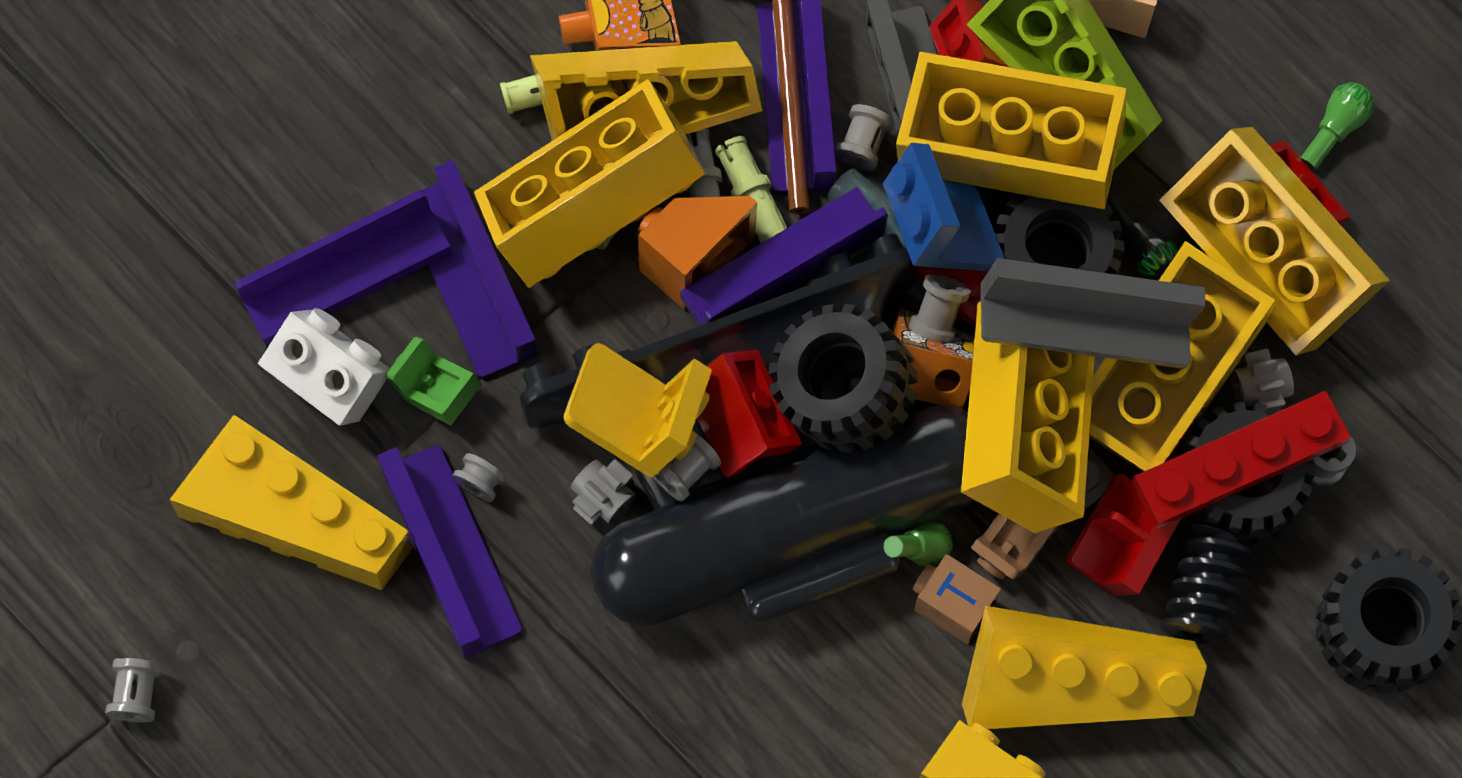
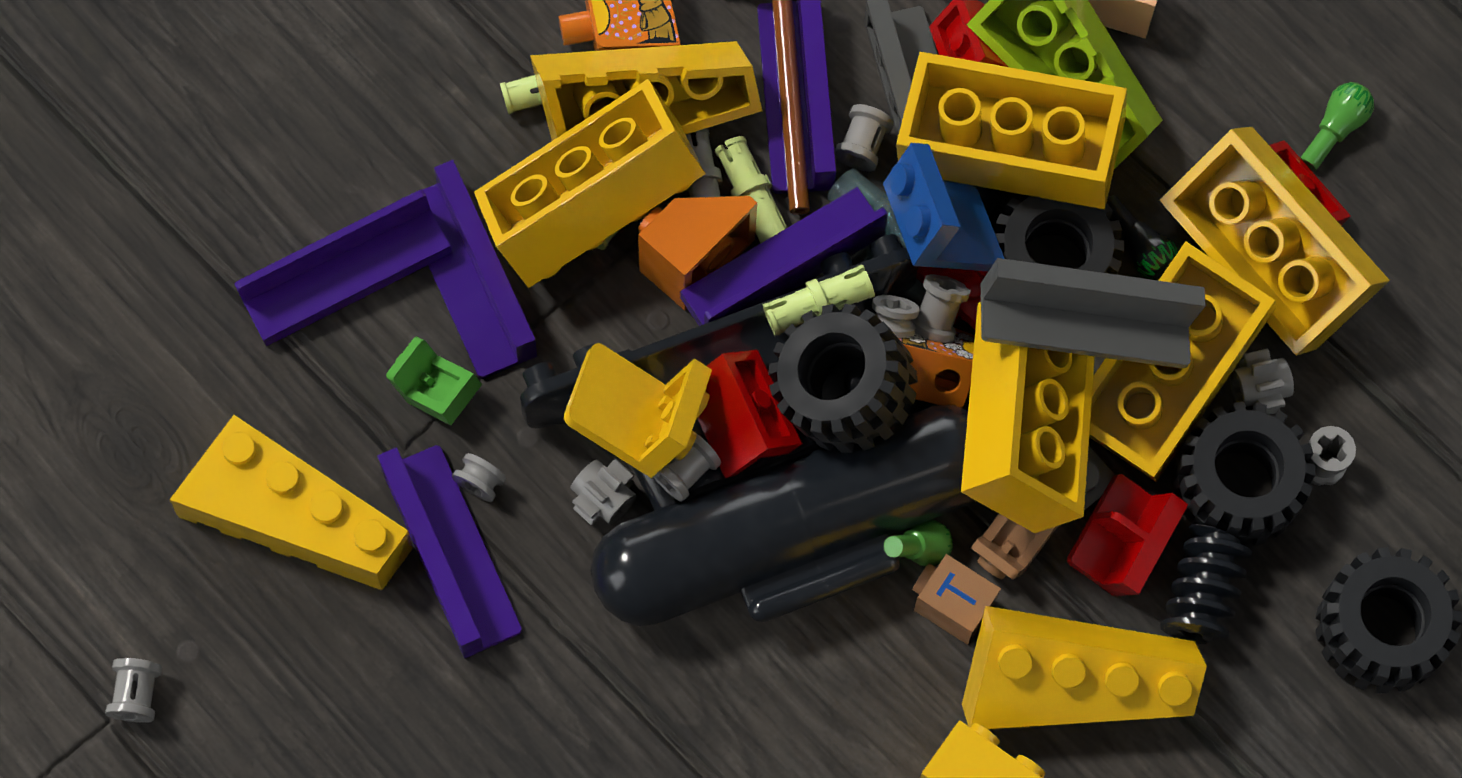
(325, 365): white brick -> none
(839, 290): none -> yellowish green pin
(896, 314): none -> light grey bush
(1240, 459): red plate -> none

